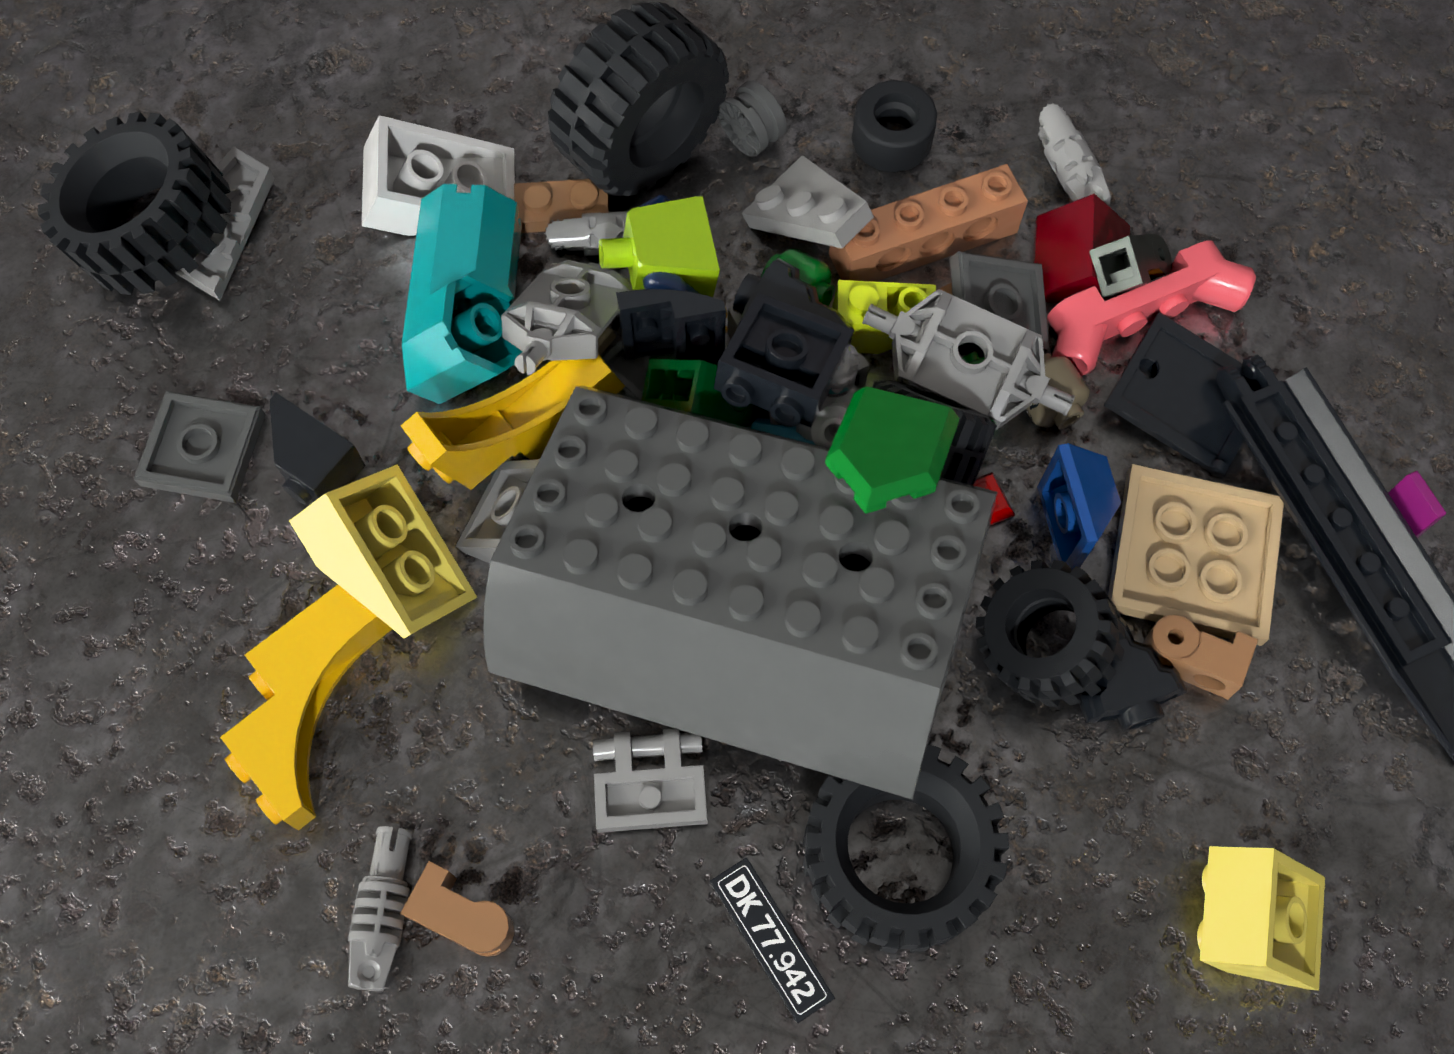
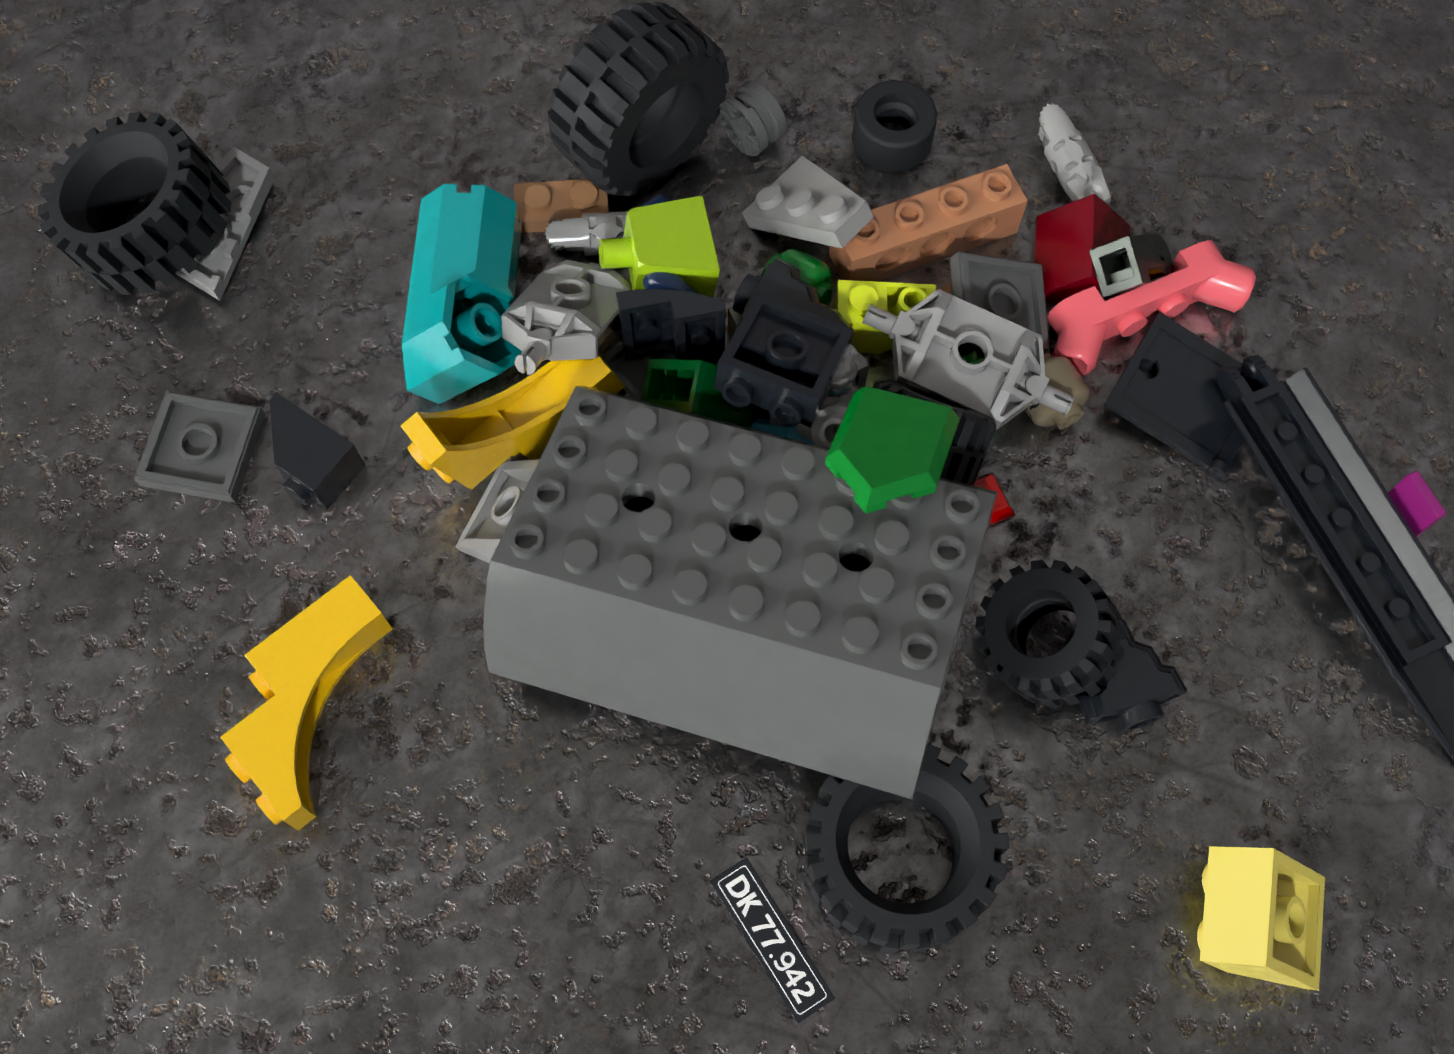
(376, 914): light grey hinge -> none
(384, 551): light yellow slope -> none
(413, 160): white slope -> none
(474, 925): medium nougat leg -> none
(650, 796): light grey plate -> none
(1077, 501): blue slope -> none
(1196, 553): tan plate -> none
(1201, 657): medium nougat leg -> none

